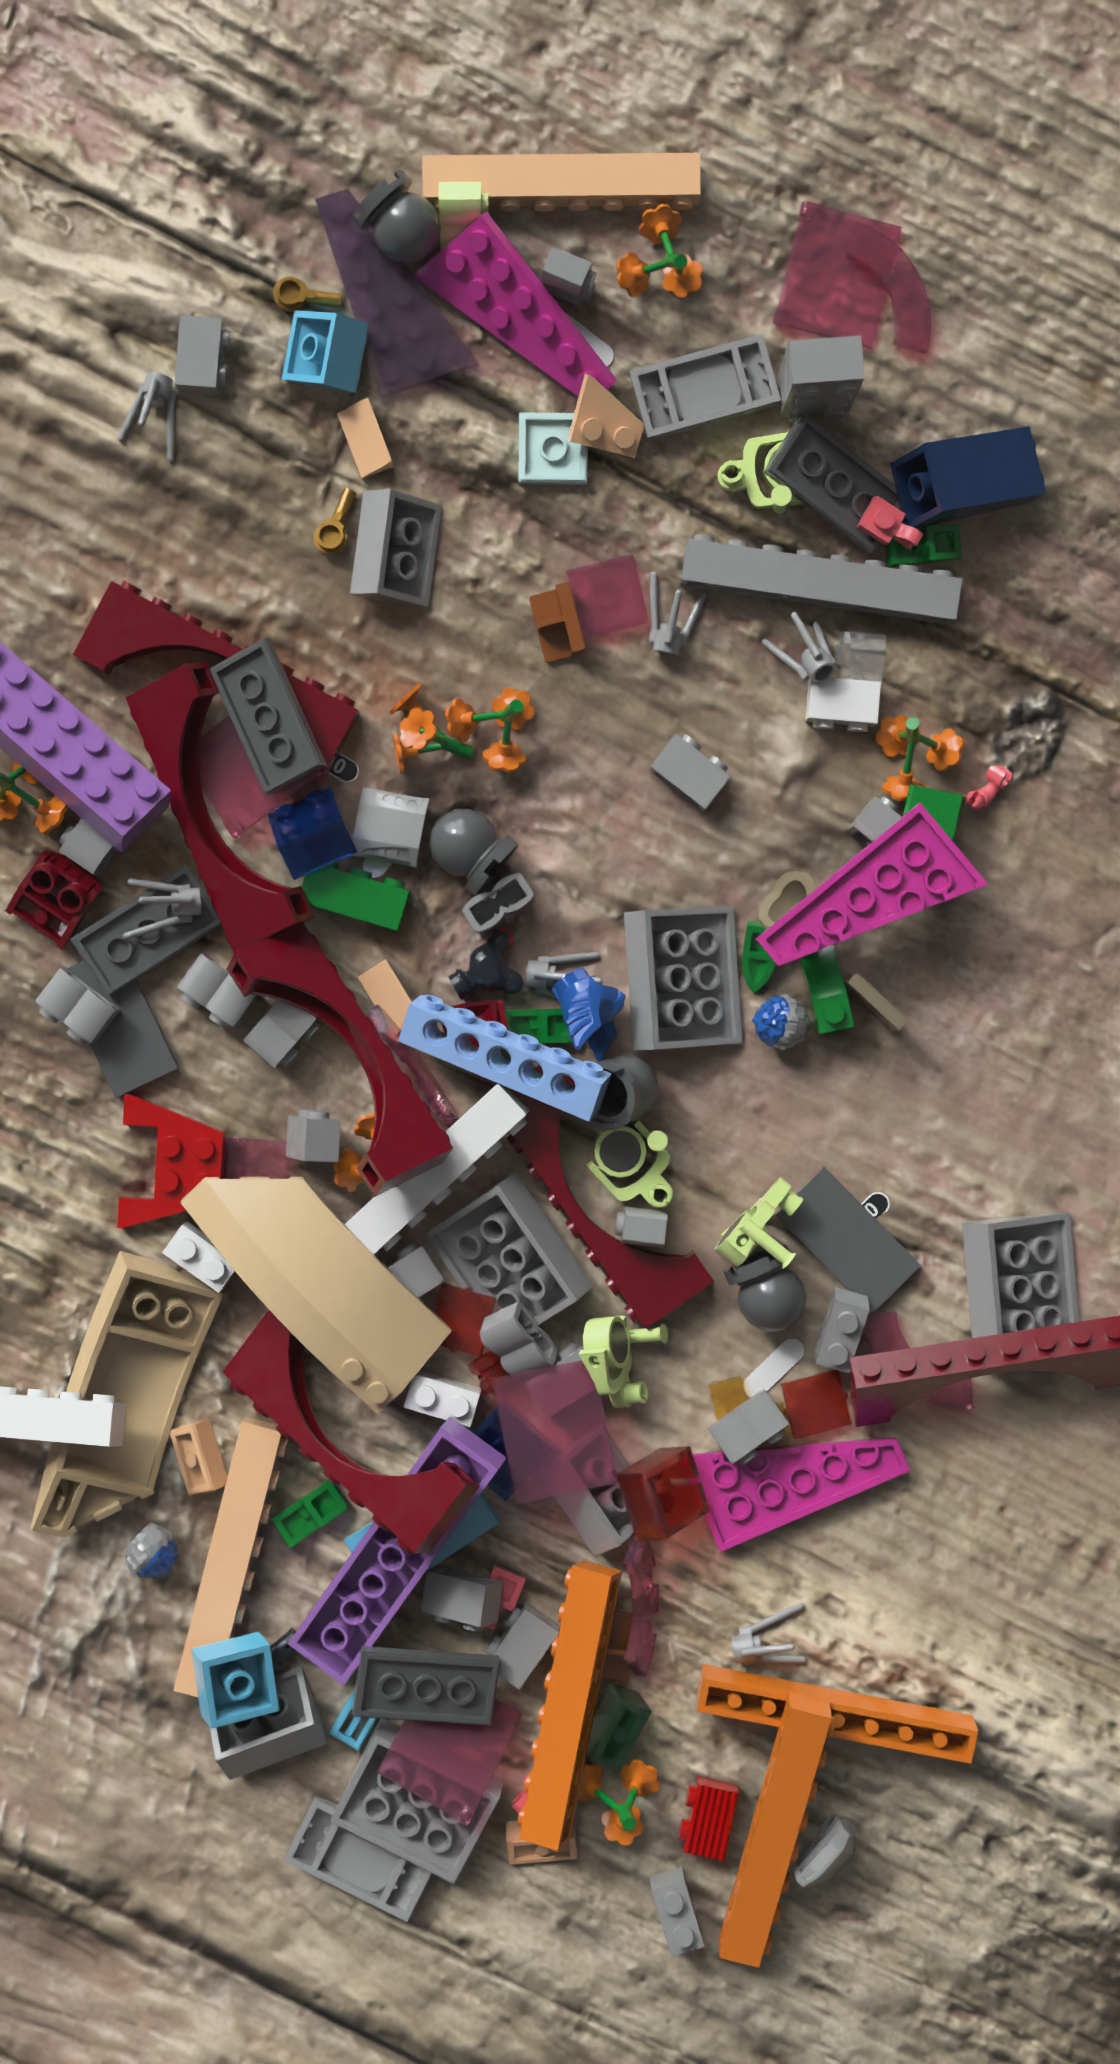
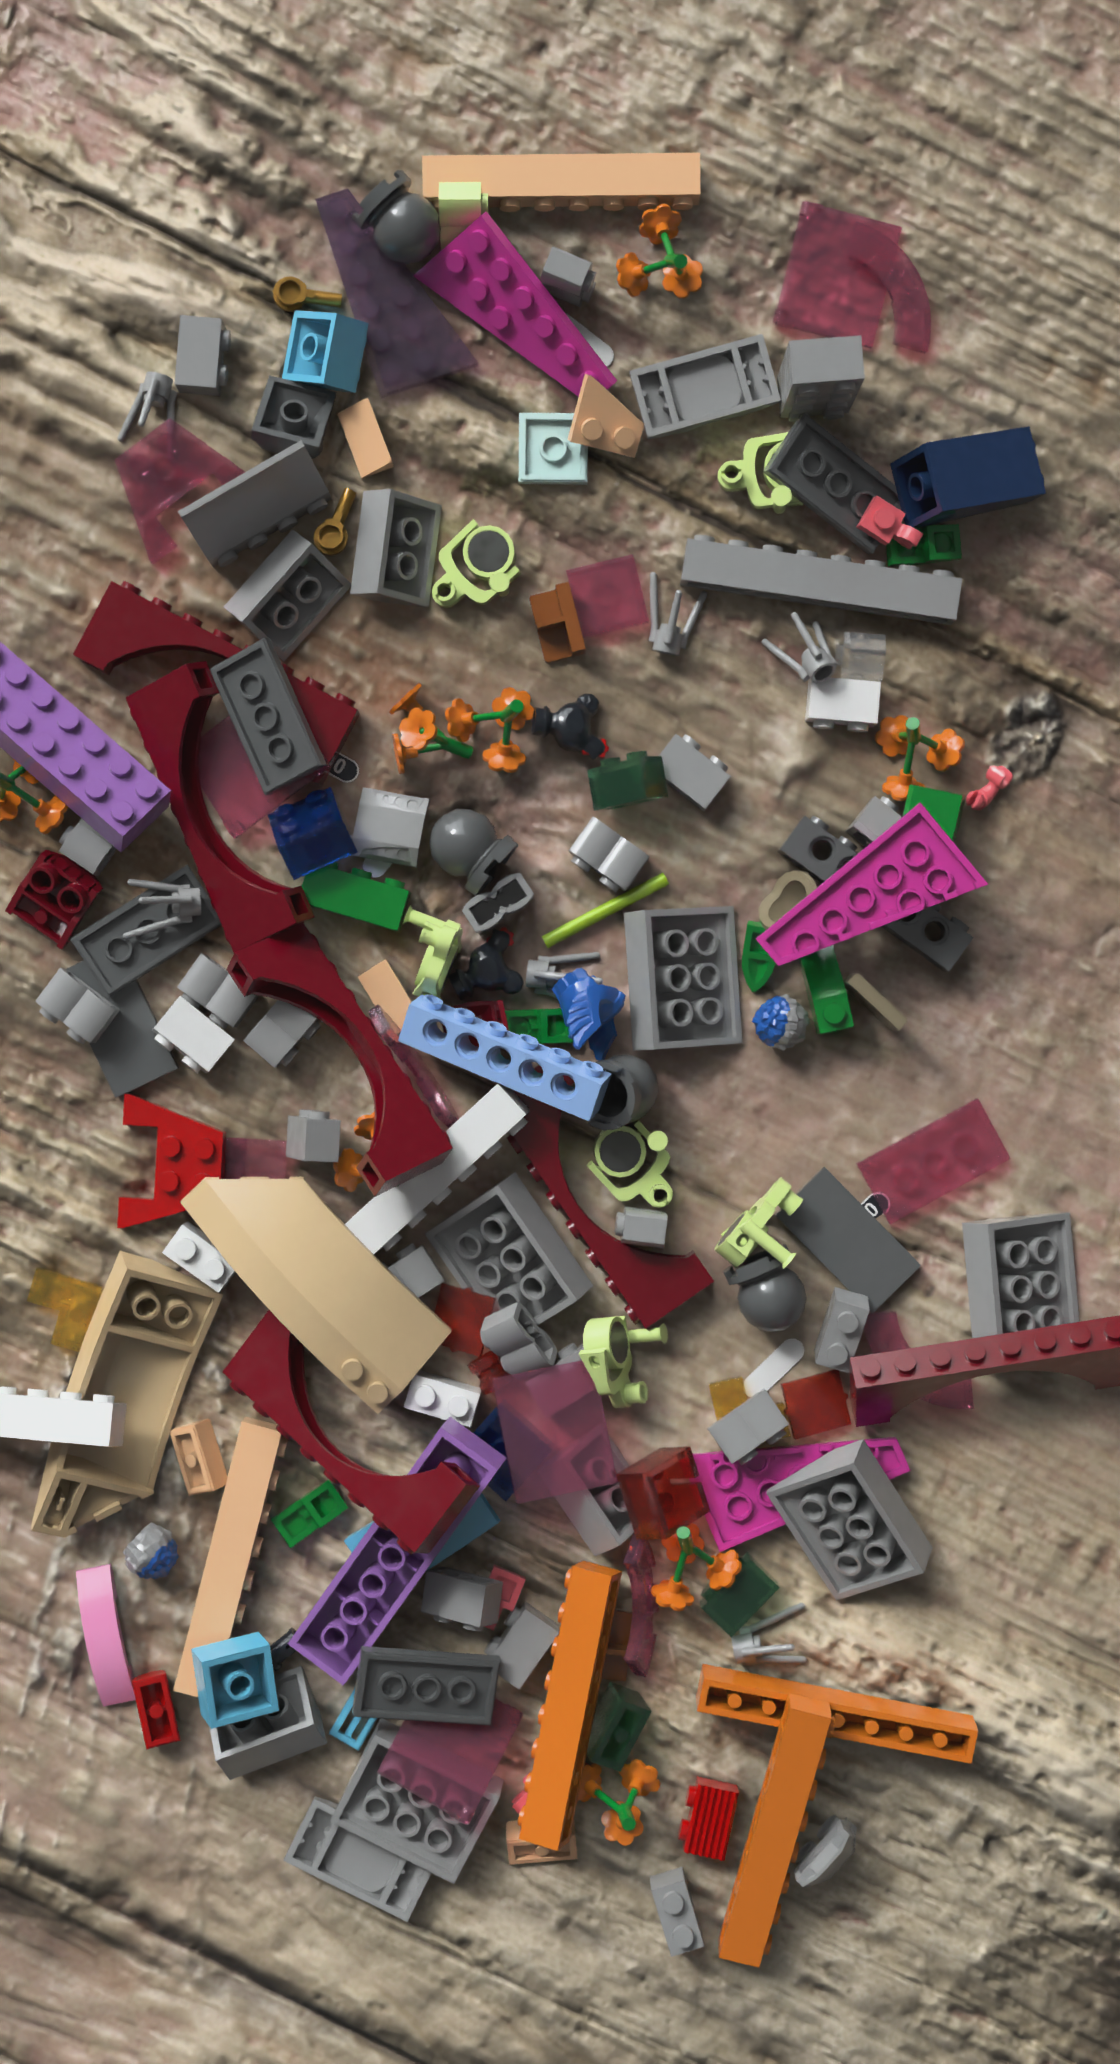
(73, 1298): none -> clear yellow tile
(104, 1635): none -> bright pink slope
(155, 1709): none -> red brick
(161, 472): none -> clear pink wing
(192, 1036): none -> white brick
(256, 505): none -> light grey slope
(288, 594): none -> light grey slope
(292, 414): none -> dark grey slope
(443, 943): none -> yellowish green piece
(488, 556): none -> yellowish green piece
(571, 726): none -> black animal
(605, 910): none -> lime bar
(608, 855): none -> light grey brick
(627, 782): none -> clear green brick
(684, 1548): none -> orange plant
(738, 1603): none -> clear green brick
(851, 1521): none -> light grey slope
(933, 1161): none -> clear pink tile
(953, 932): none -> dark grey brick

